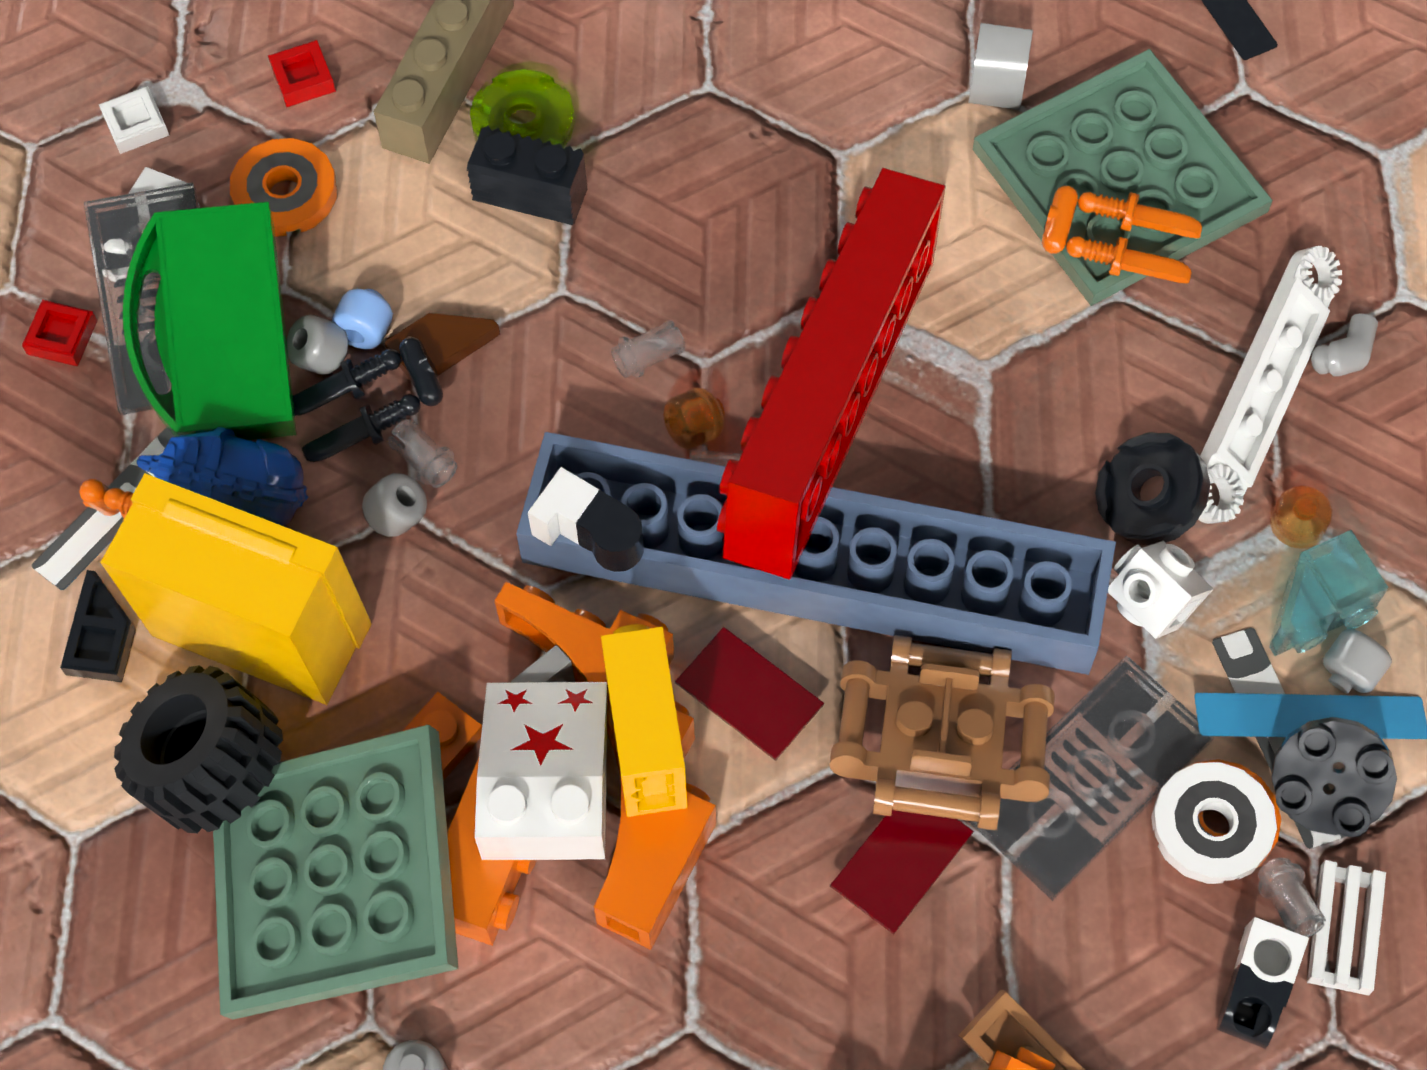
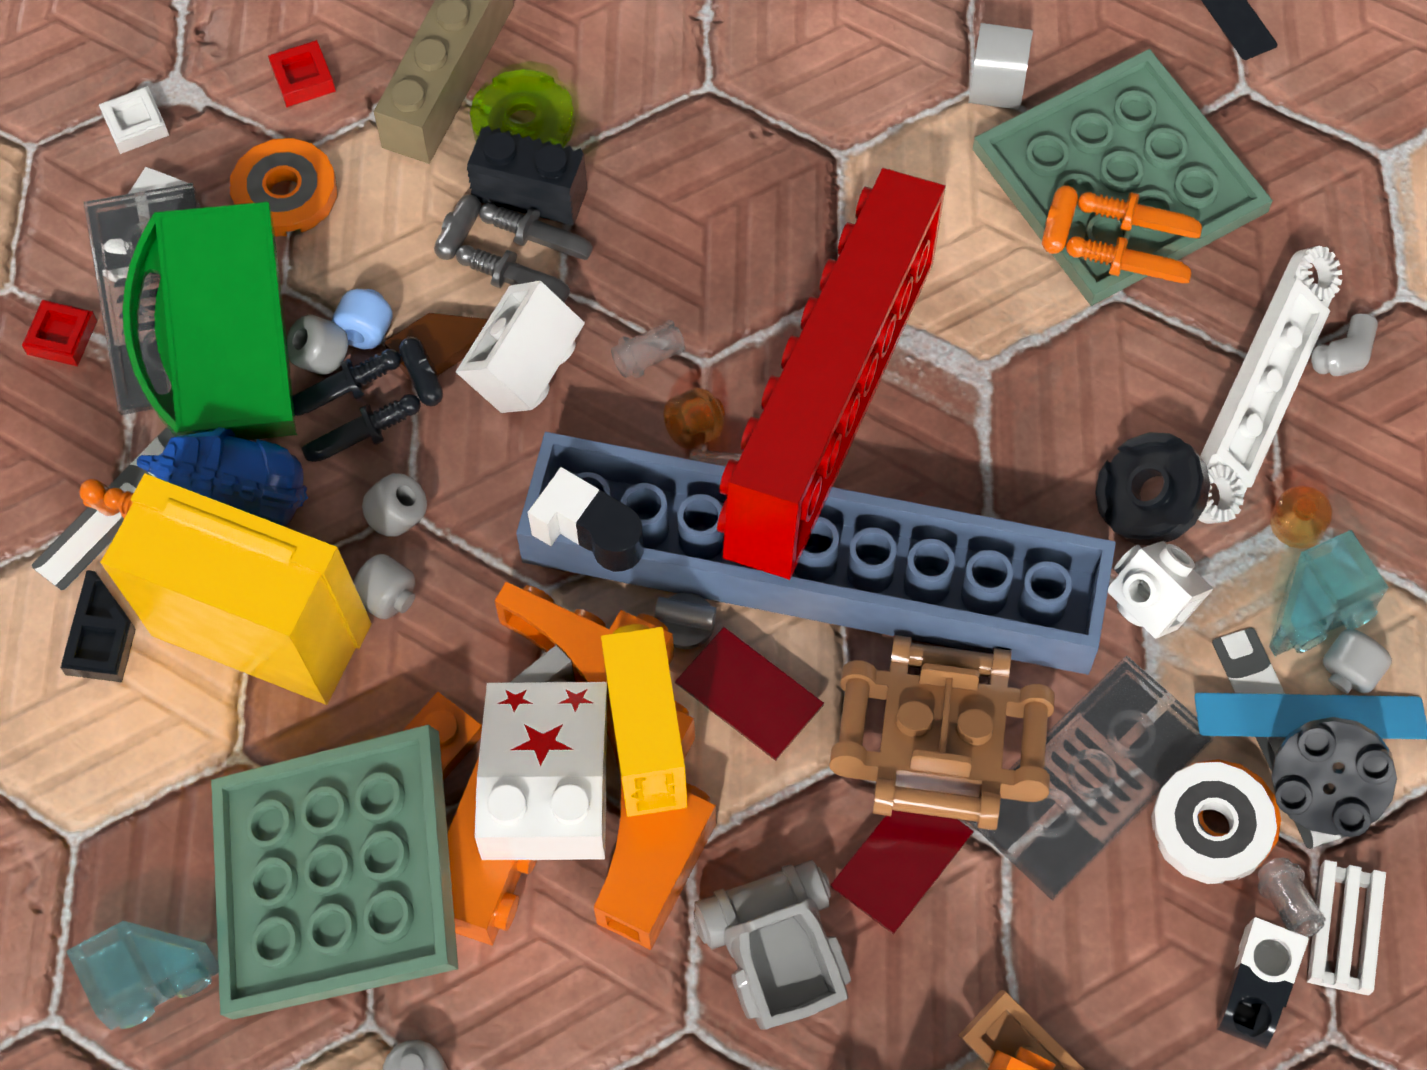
(138, 968): none -> clear light blue slope
(198, 749): black tyre -> none
(385, 586): none -> light grey piece
(431, 462): clear pin -> none
(521, 347): none -> white brick
(526, 227): none -> flat silver piece
(688, 618): none -> flat silver plate
(778, 944): none -> light grey piece

